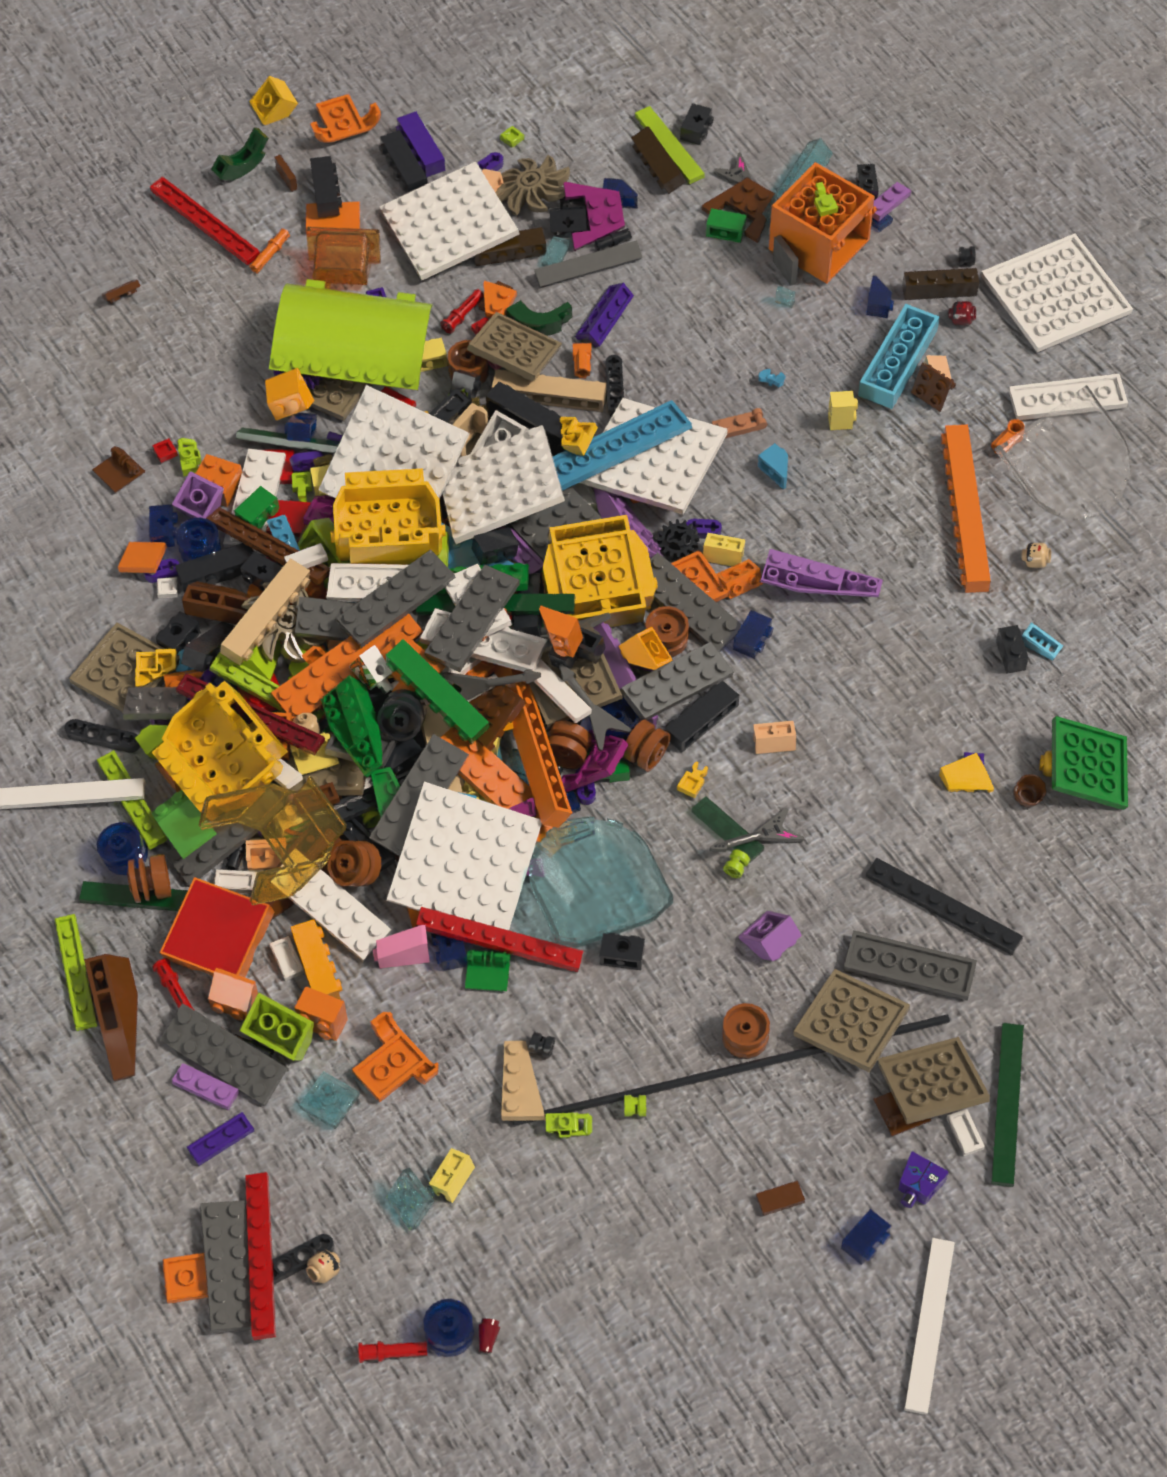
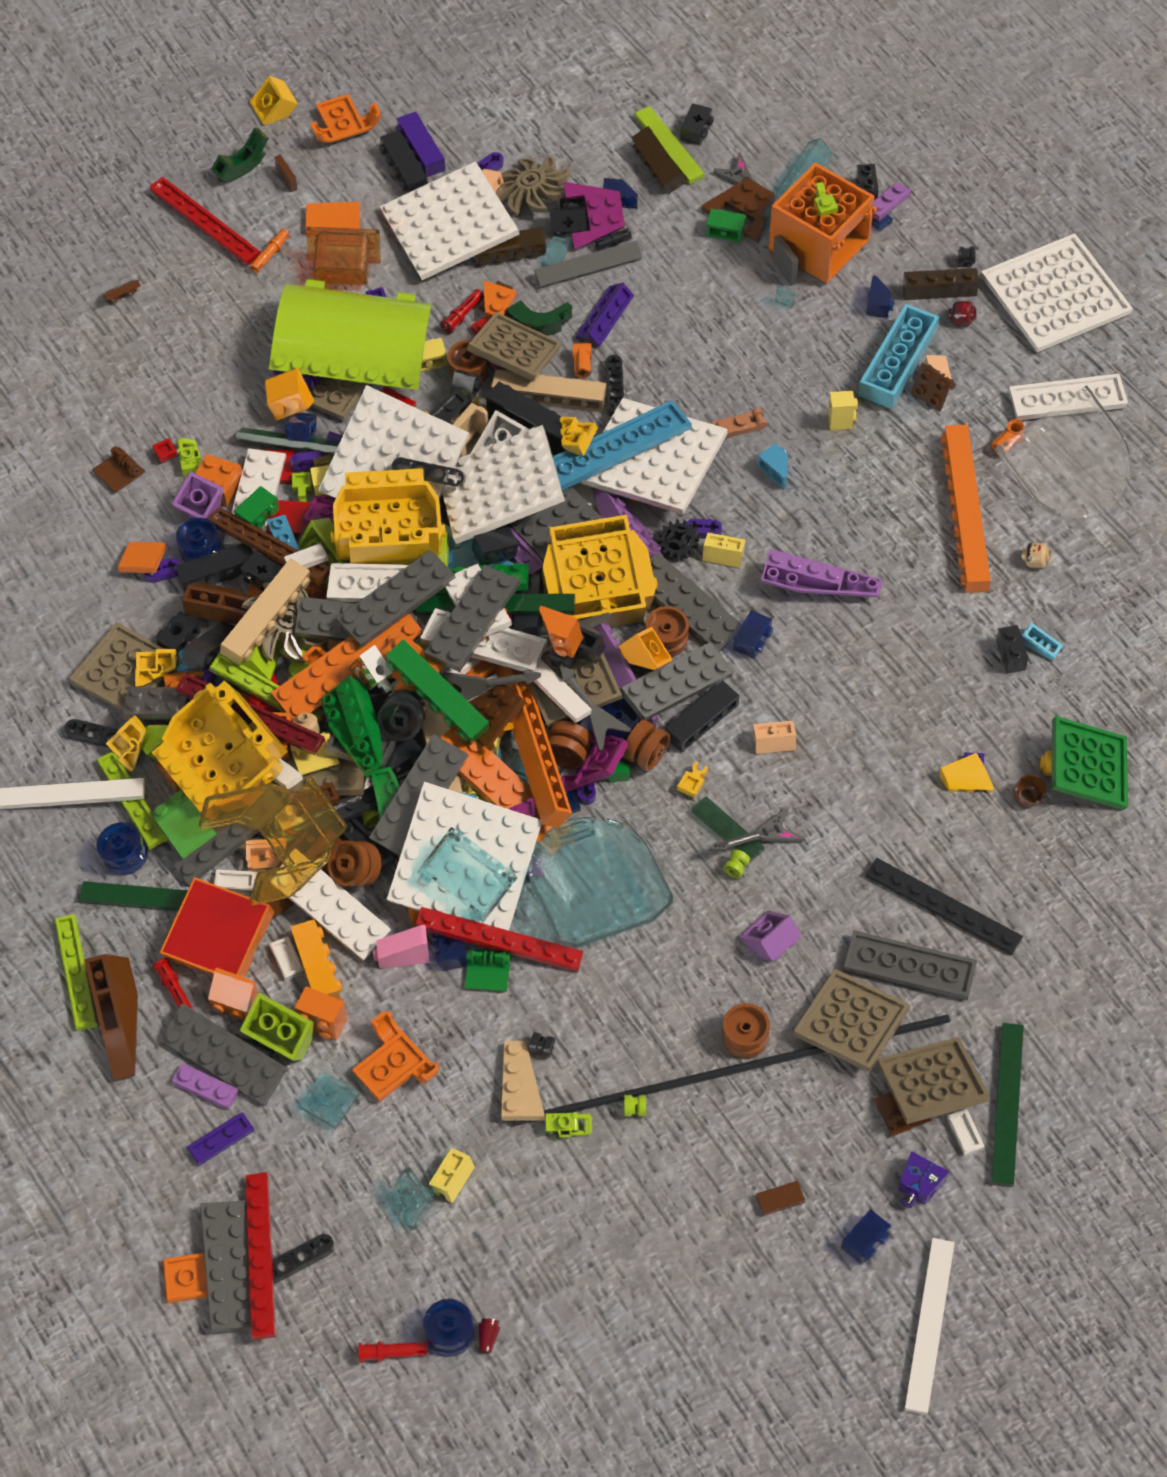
(128, 742): none -> yellow slope
(149, 878): dark orange wheel -> none
(162, 524): clear blue brick -> none
(167, 587): white tile -> none
(236, 857): black pin -> none
(323, 1266): tan head -> none
(326, 186): black brick -> none
(429, 470): none -> black beam
(467, 873): none -> clear light blue windscreen
(512, 136): lime tile -> none
(629, 959): black brick -> none
(702, 574): orange wing -> none
(741, 578): orange bracket -> none
(765, 376): dark azure piece -> none

